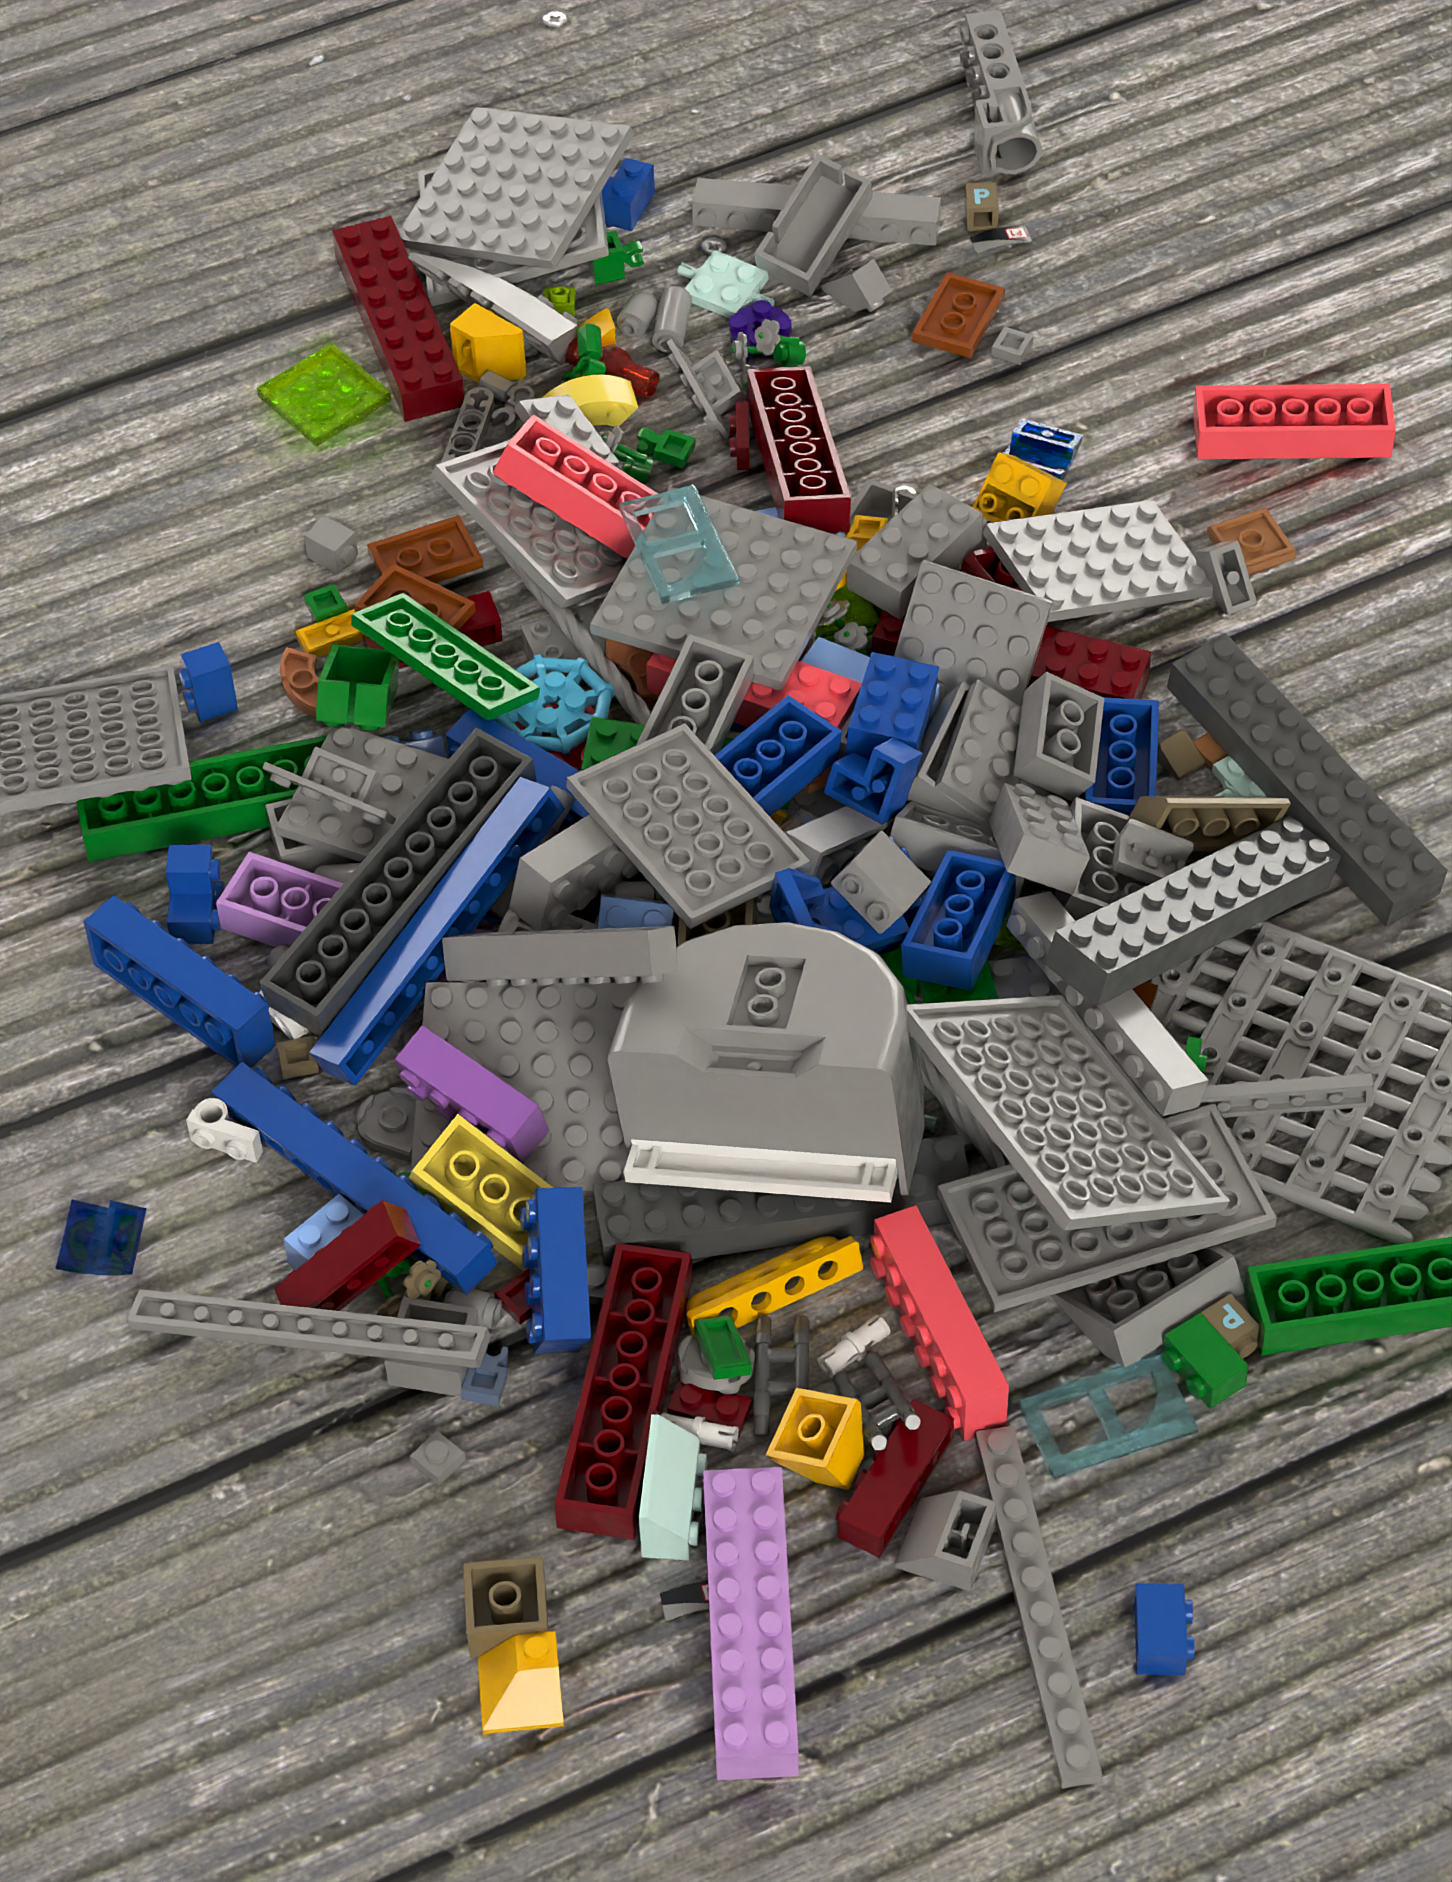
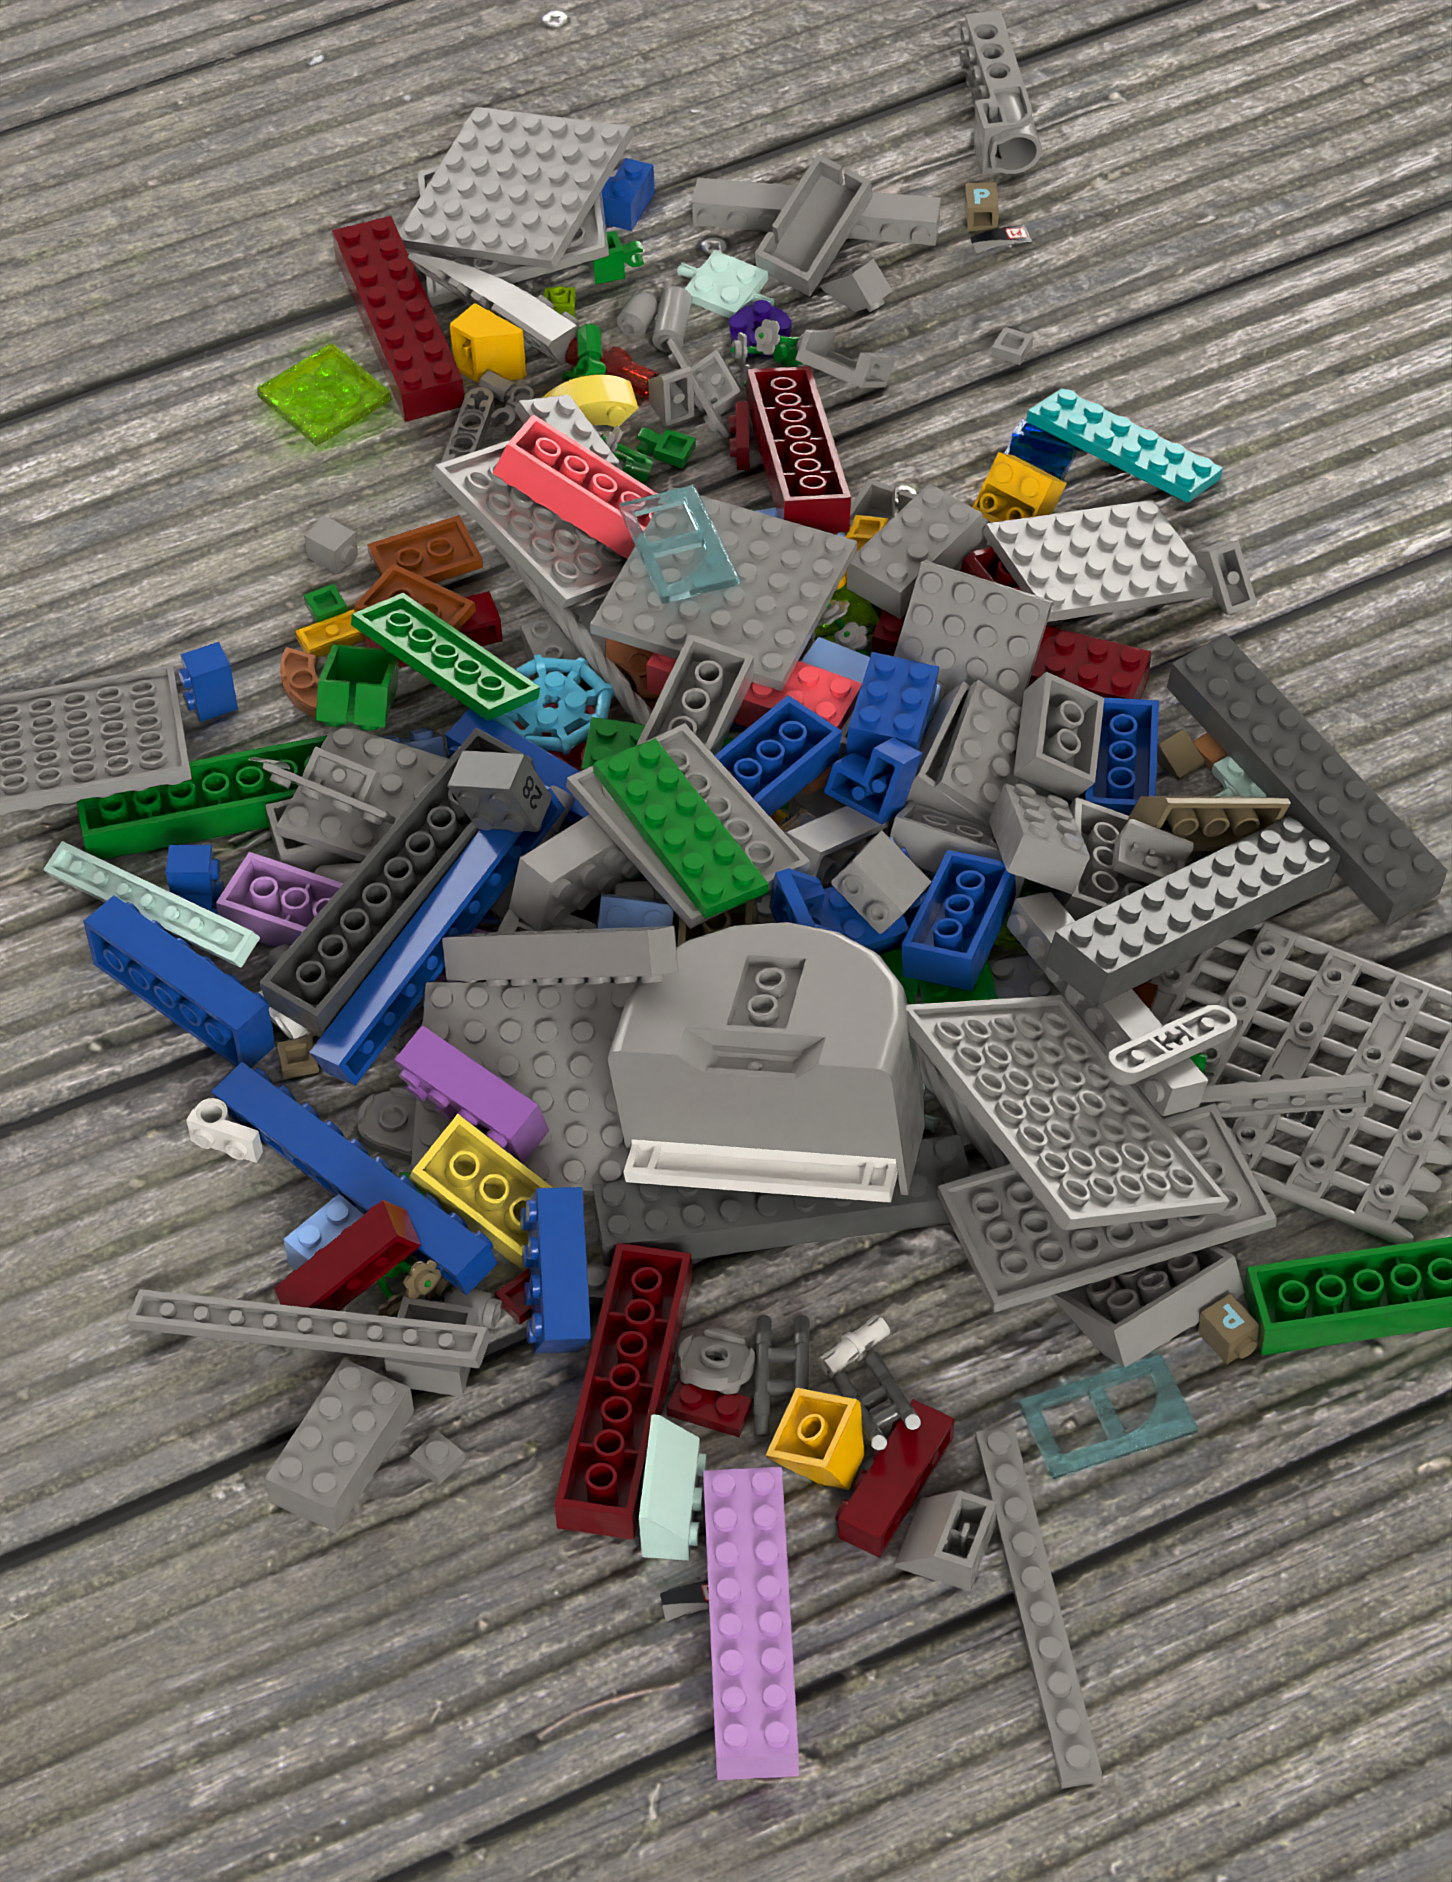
(101, 1238): clear blue slope -> none
(174, 913): none -> light aqua plate
(281, 764): none -> sticker
(339, 1445): none -> light grey brick
(488, 1382): sand blue plate -> none
(500, 791): none -> dark grey brick
(503, 1601): dark tan brick -> none
(521, 1684): yellow slope -> none
(604, 321): yellow slope -> none
(672, 395): none -> light grey slope
(680, 828): none -> green plate
(709, 1433): white pin -> none
(722, 1347): green tile -> none
(772, 1277): yellow piece -> none
(869, 371): none -> light grey panel
(939, 1323): coral brick -> none
(958, 315): dark orange plate -> none
(1125, 444): none -> teal plate
(1148, 1055): none -> light grey piece
(1161, 1629): blue brick -> none
(1204, 1361): green brick -> none
(1259, 538): medium nougat tile -> none
(1294, 421): coral brick -> none

